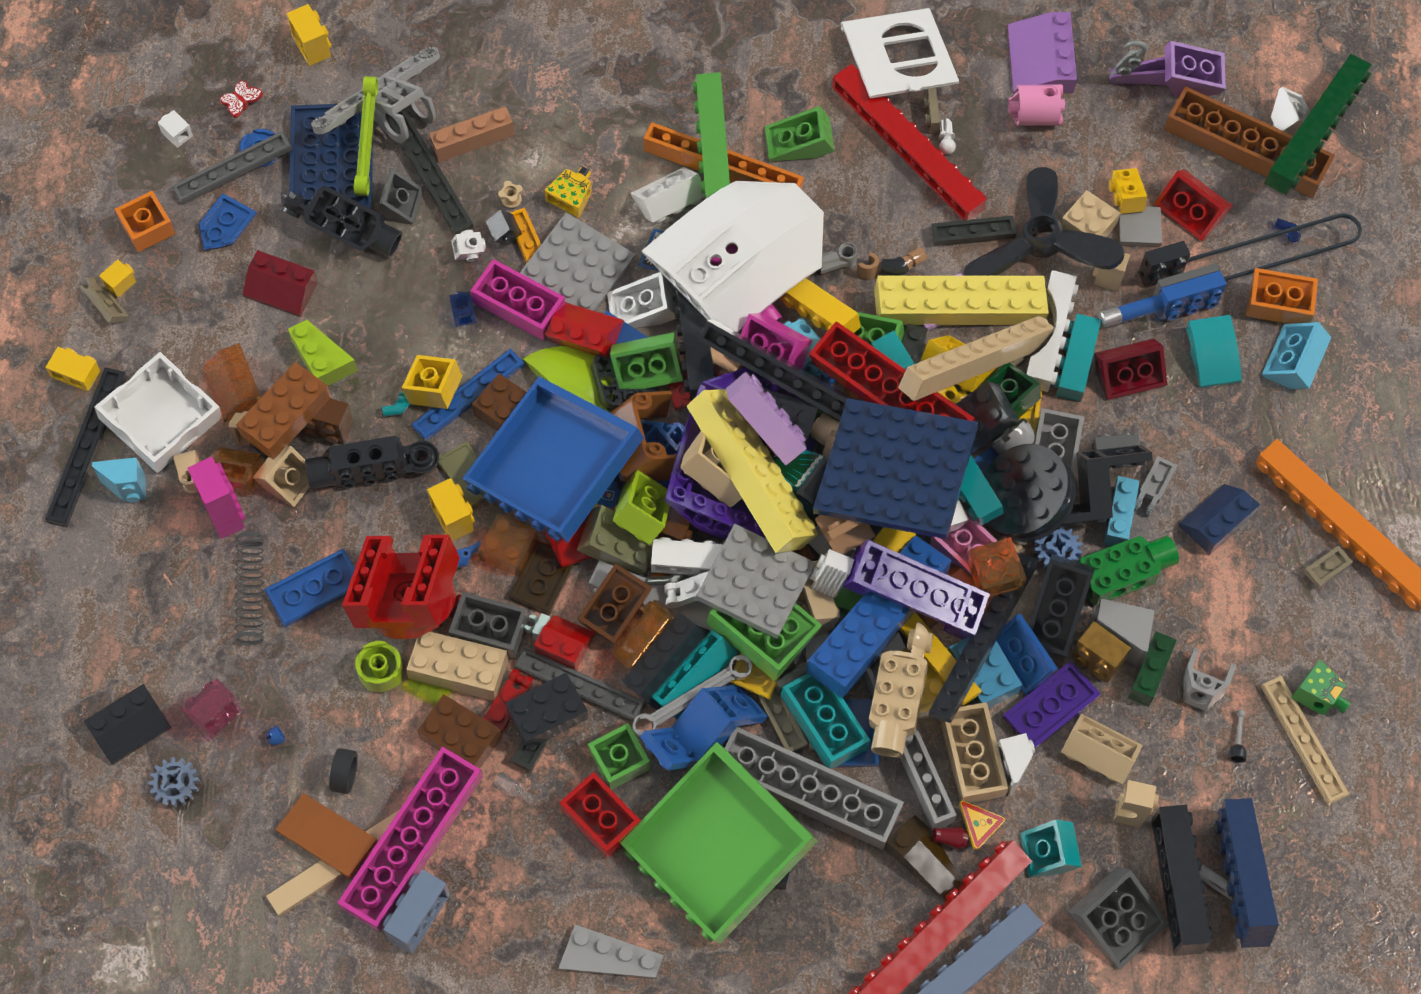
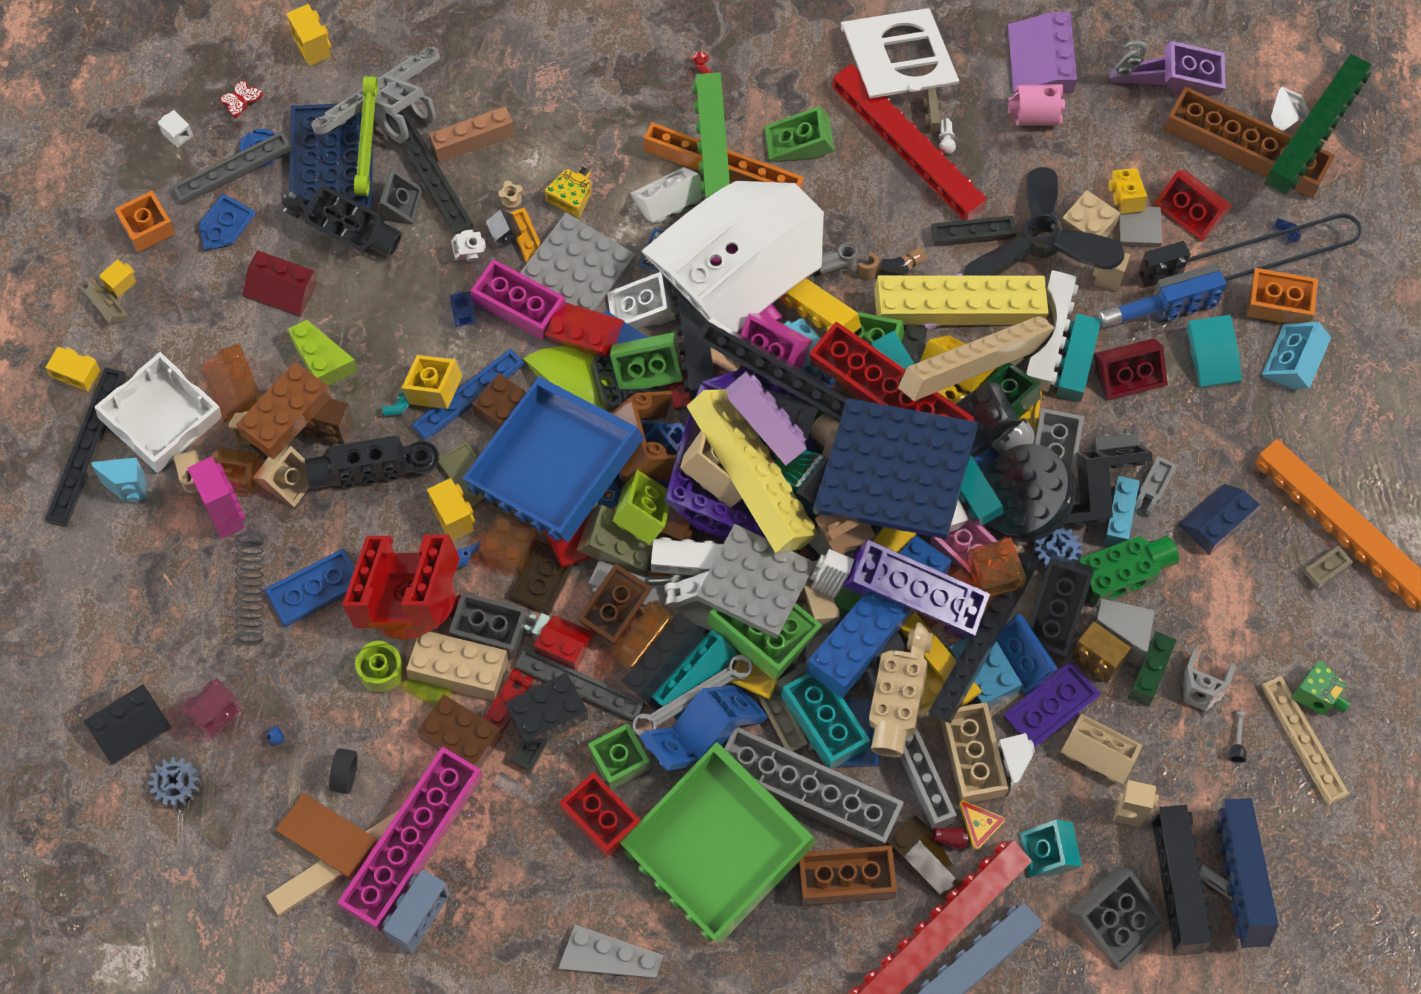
(700, 60): none -> red plate
(847, 875): none -> dark orange brick

